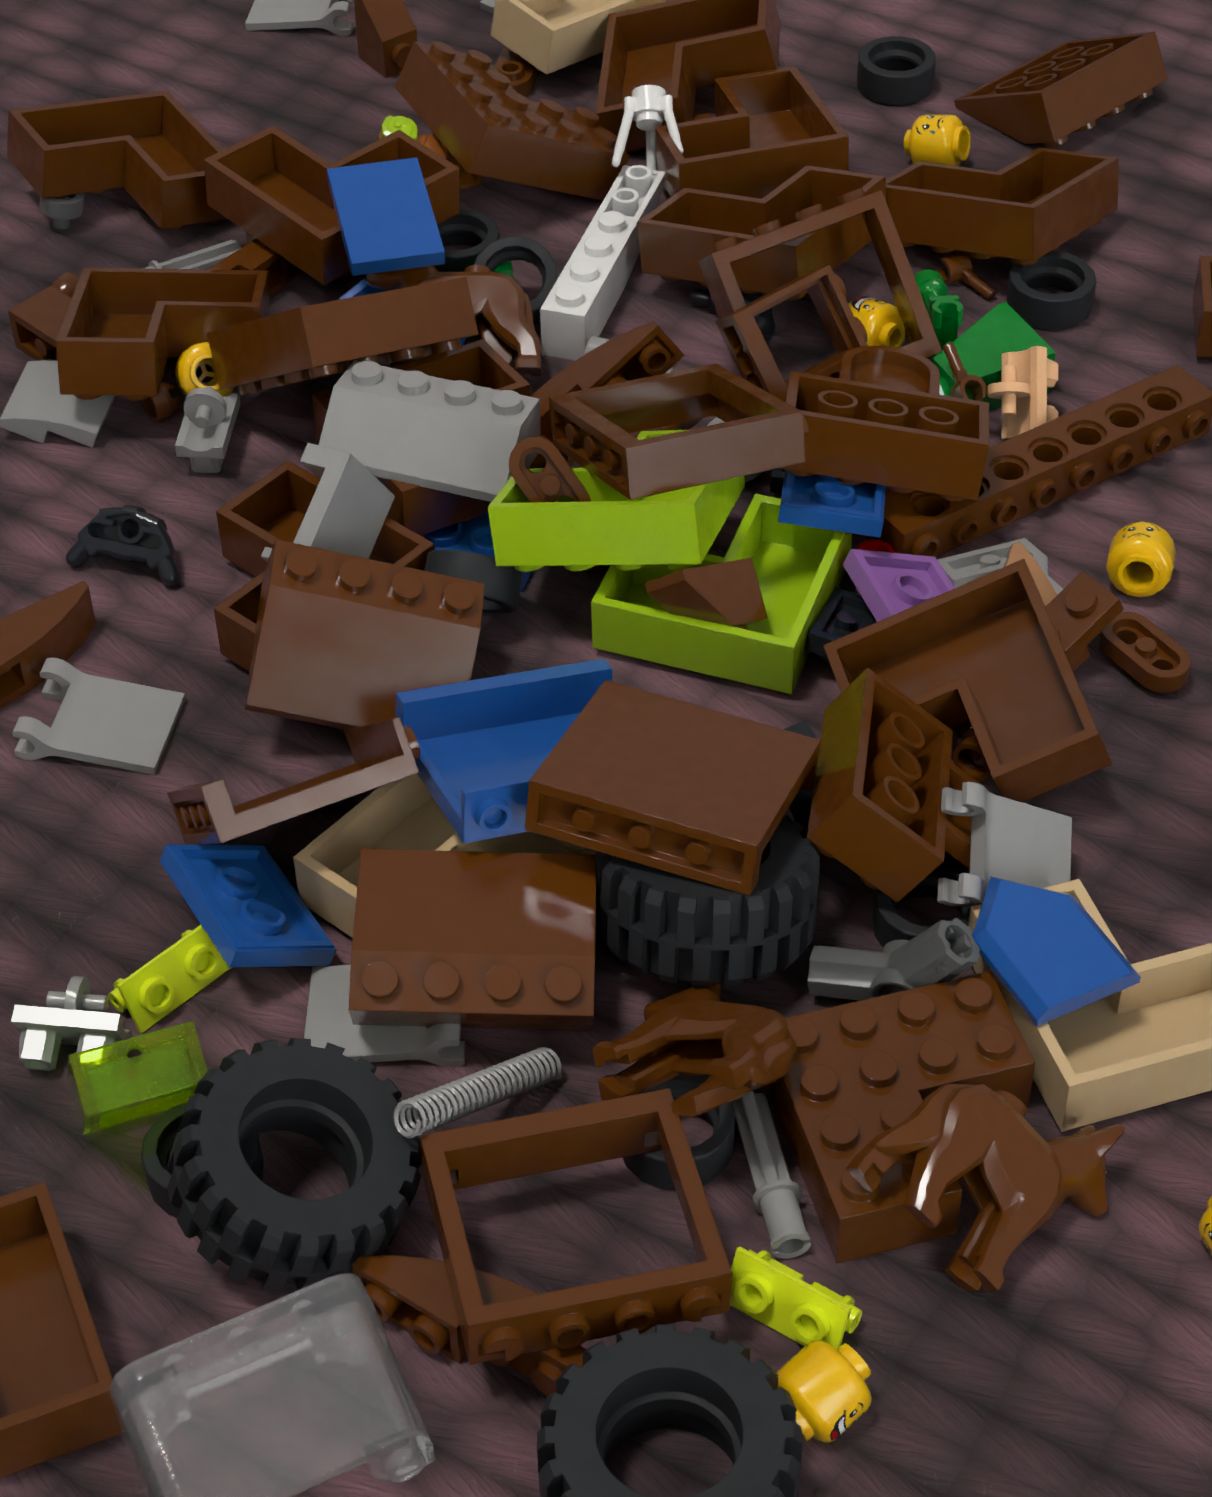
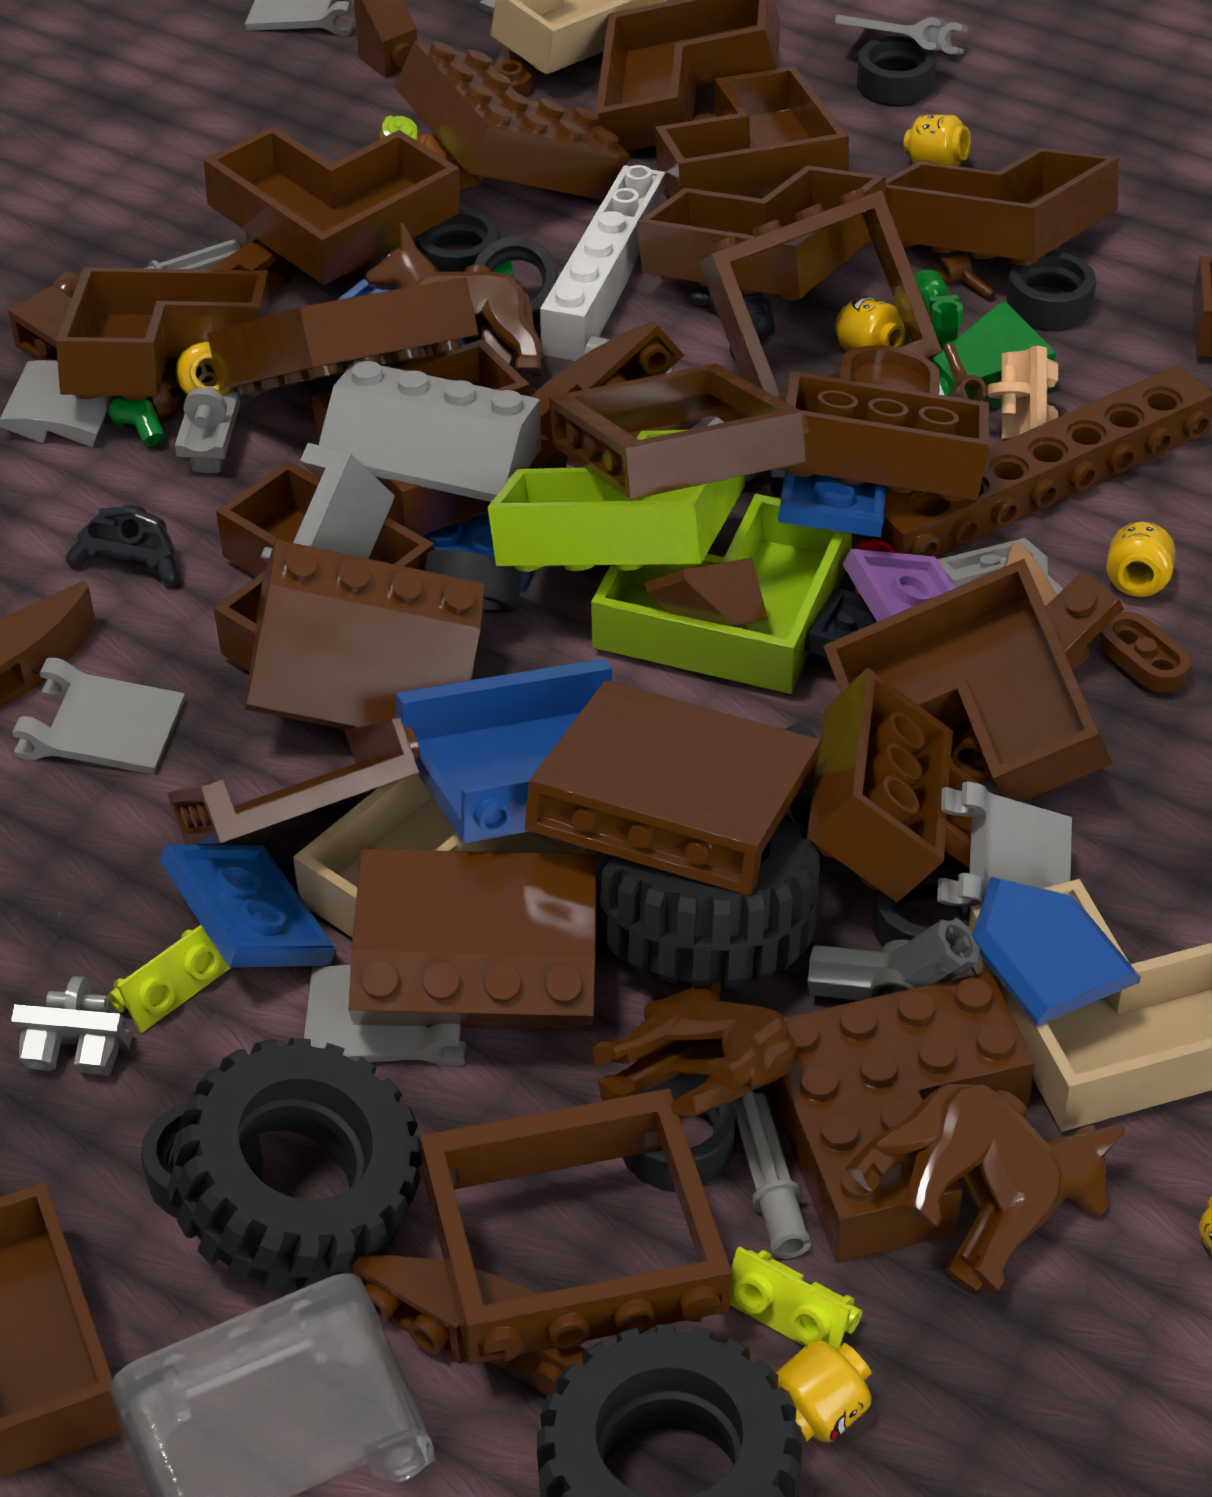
(63, 209): dark grey tile -> none
(118, 142): reddish brown piece -> none
(122, 1089): clear neon green window -> none
(138, 413): none -> green arm
(385, 216): blue tile -> none
(517, 1079): light grey piece -> none
(552, 482): reddish brown plate -> none
(648, 108): white plant -> none
(750, 348): reddish brown window -> none
(923, 32): none -> light grey flag
(1068, 88): reddish brown slope -> none

